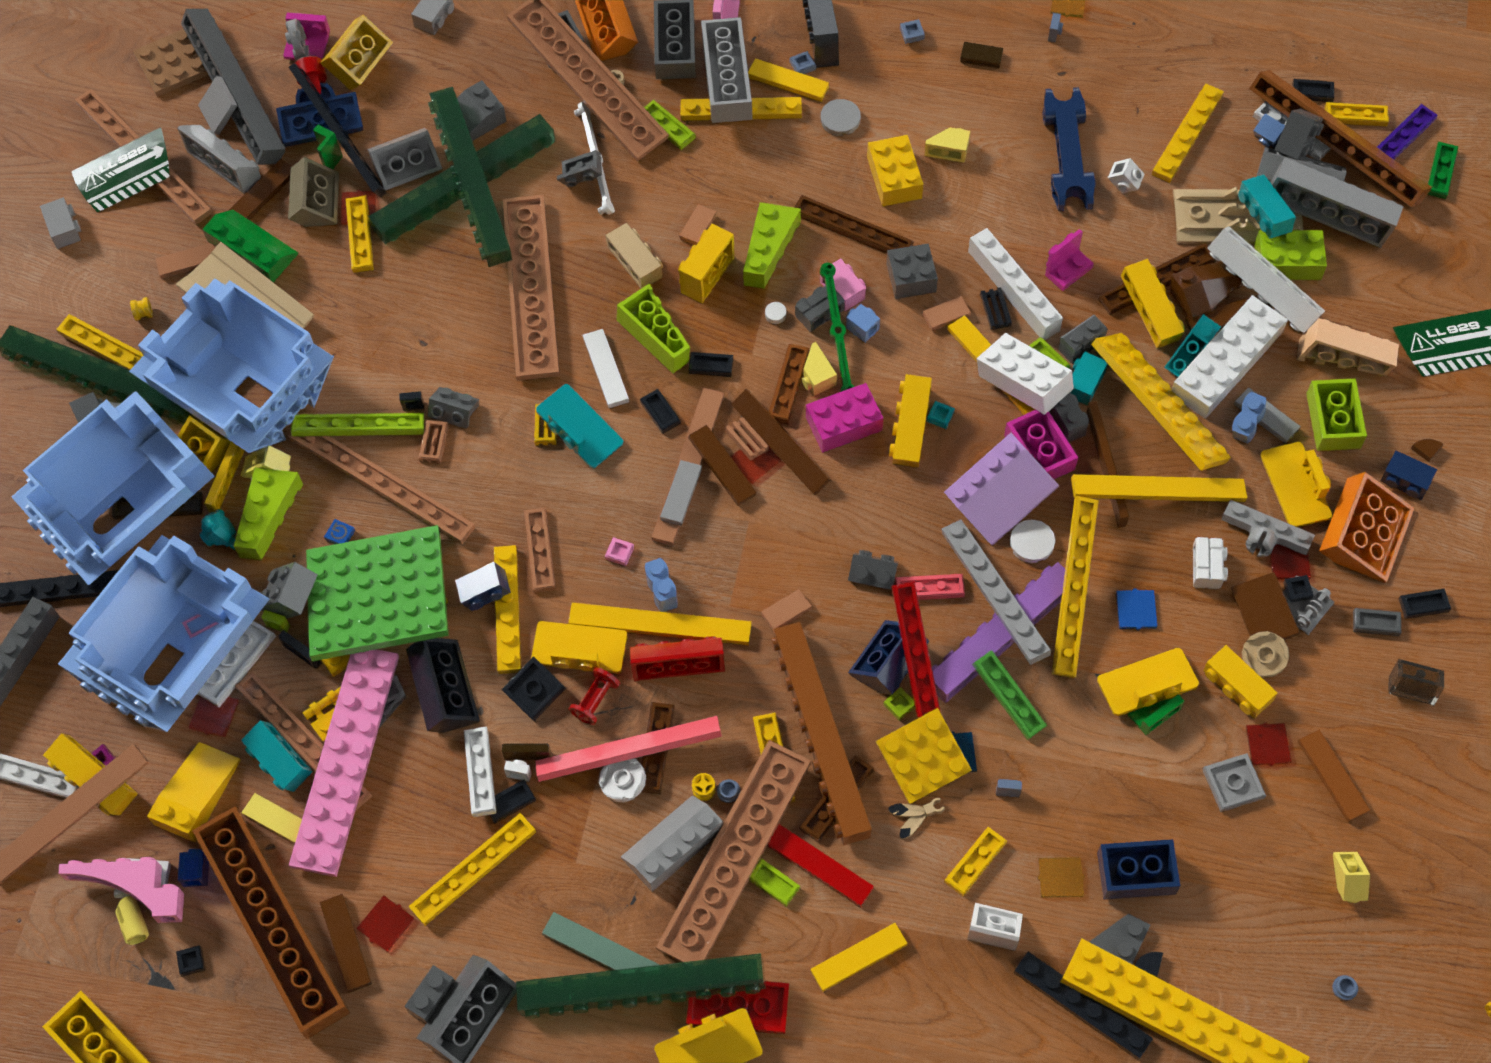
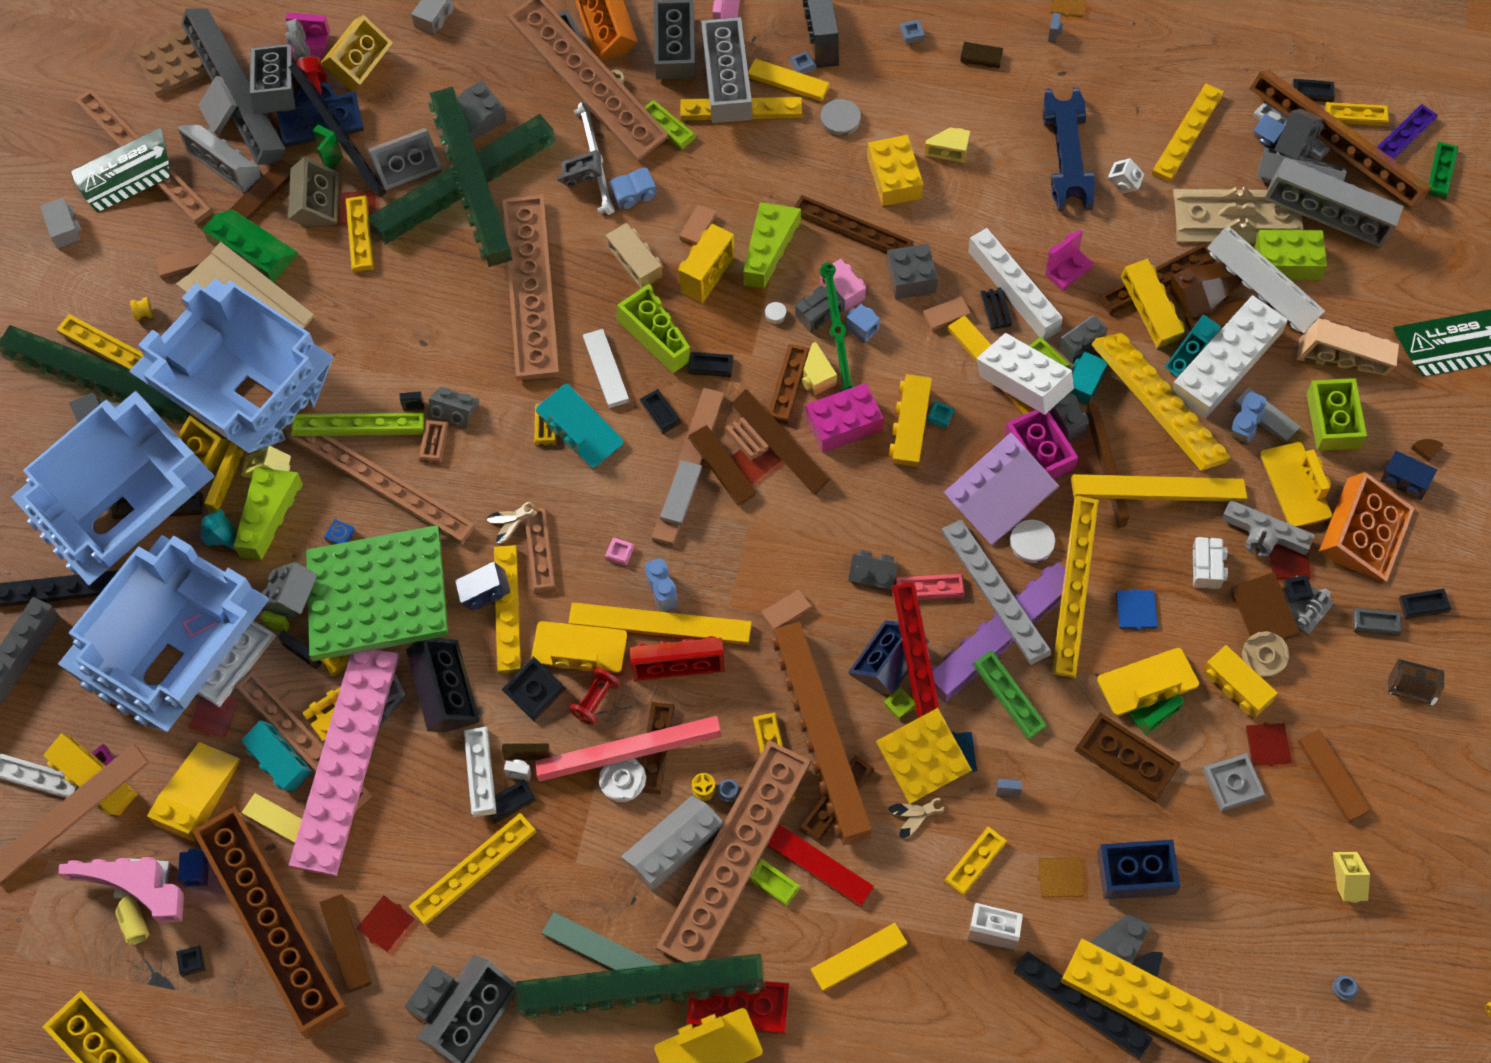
(271, 79): none -> dark grey brick
(511, 520): none -> tan piece
(633, 188): none -> medium blue brick
(1127, 757): none -> reddish brown tile
(1266, 206): teal brick -> none

